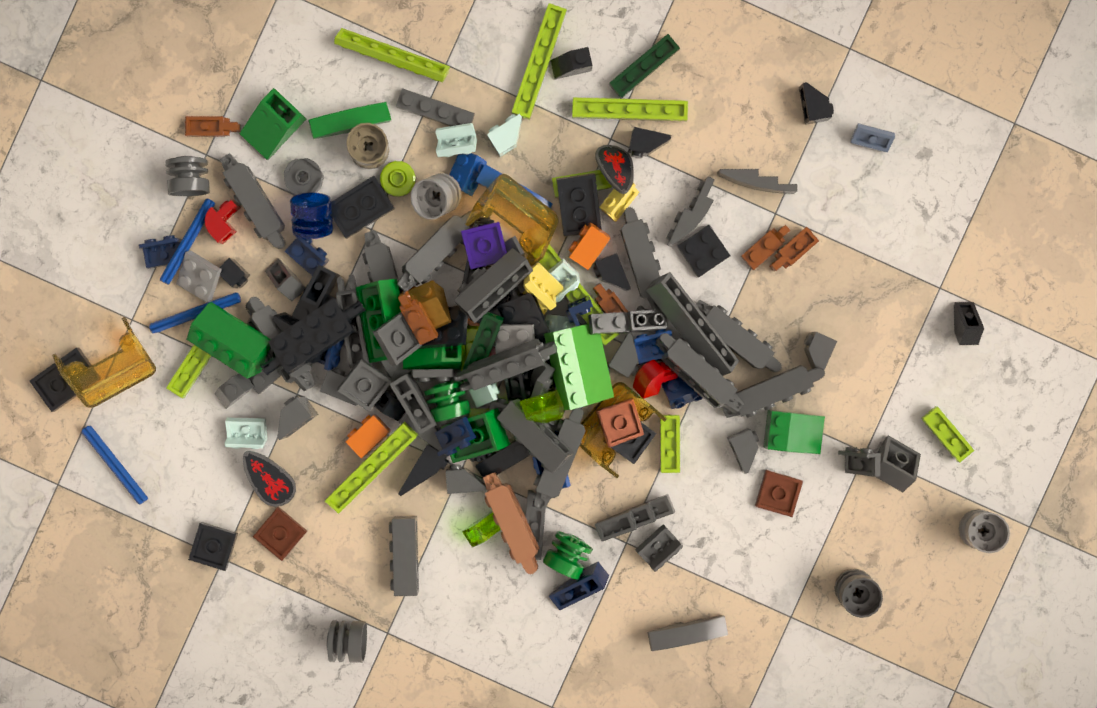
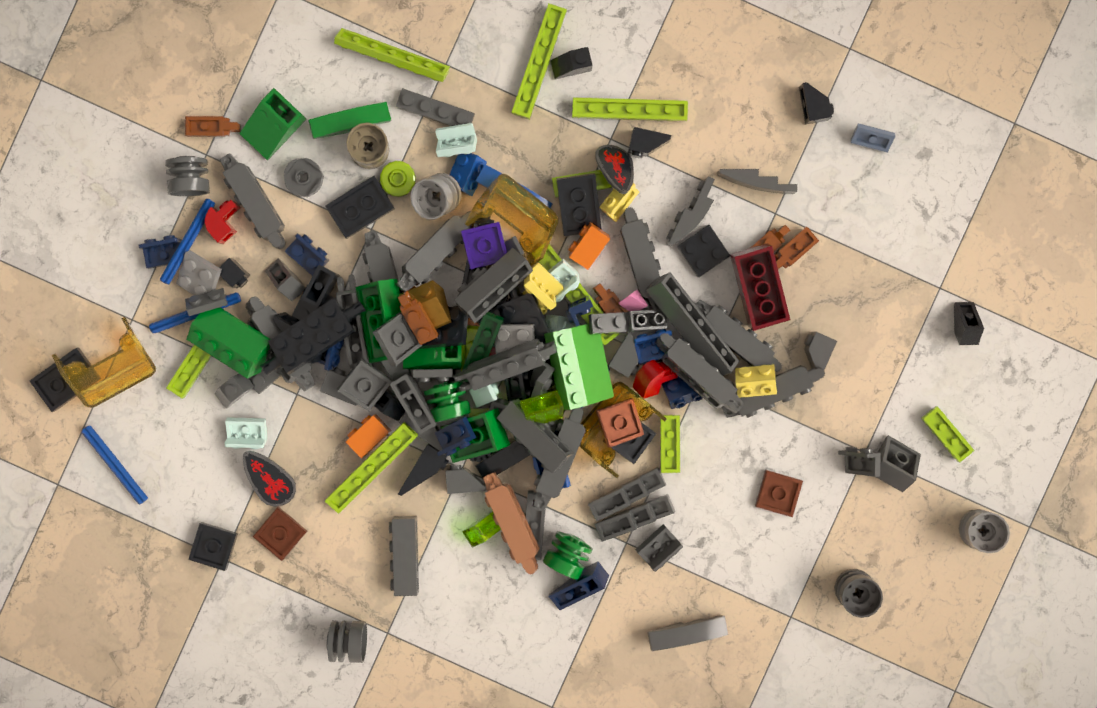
(205, 302): none -> dark grey plate
(294, 416): dark grey slope -> none
(311, 215): clear blue wheel -> none
(505, 137): light aqua slope -> none
(612, 272): black slope -> none
(627, 494): none -> dark grey slope
(634, 302): none -> bright pink slope
(644, 66): dark green plate -> none
(744, 448): dark grey slope -> none
(755, 381): none -> light yellow bracket
(760, 286): none -> dark red brick
(793, 432): slope -> none

